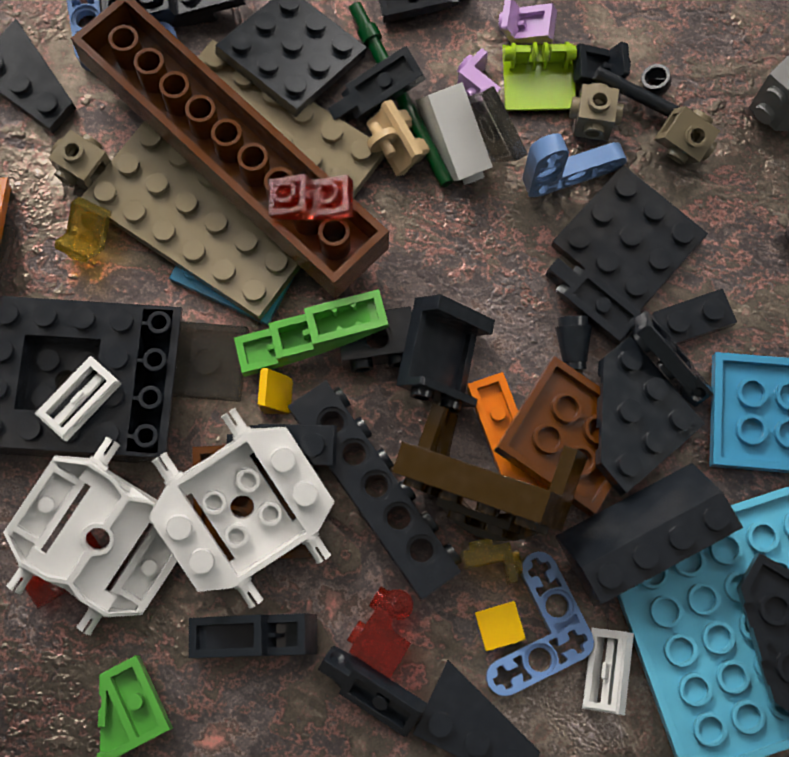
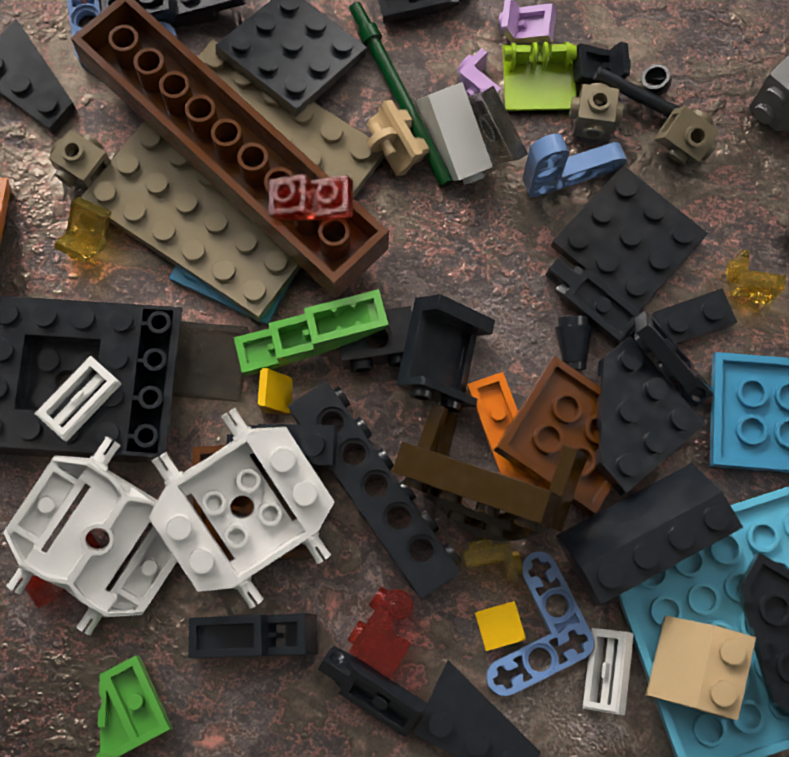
(378, 84): black hinge -> none
(701, 667): none -> tan slope
(755, 285): none -> clear yellow bracket

